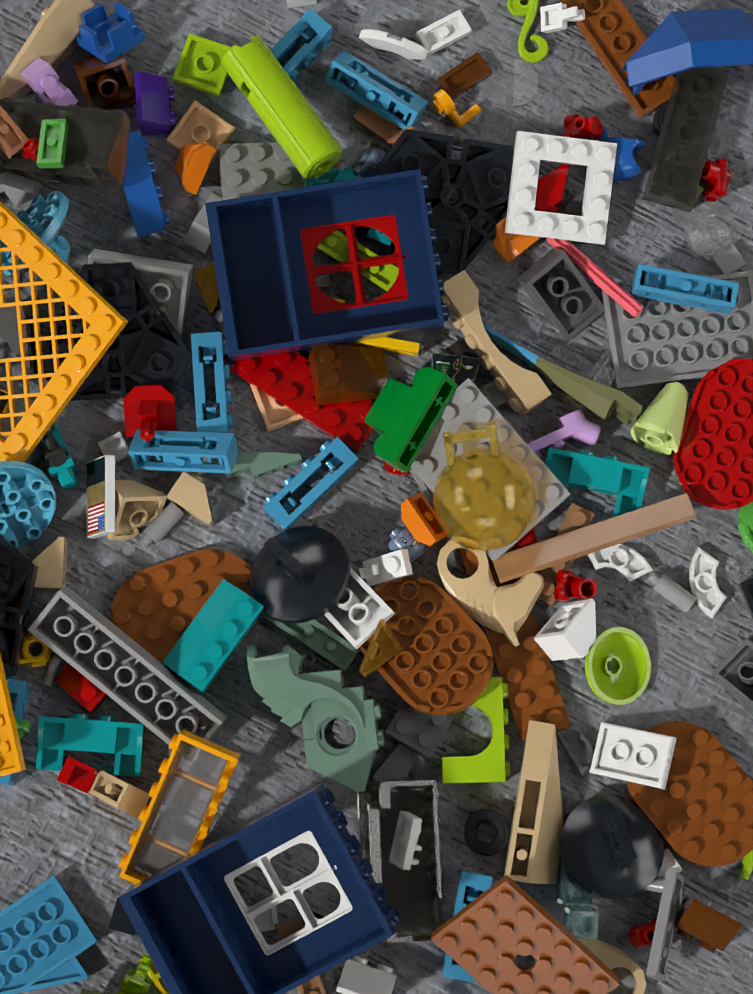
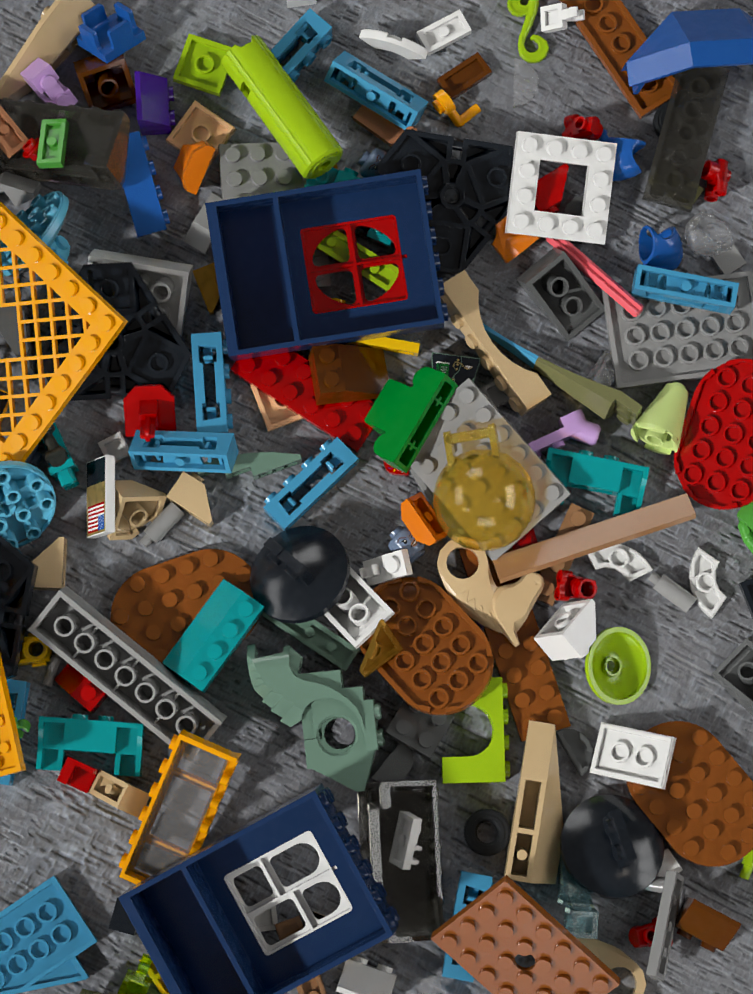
(661, 249): none -> blue piece

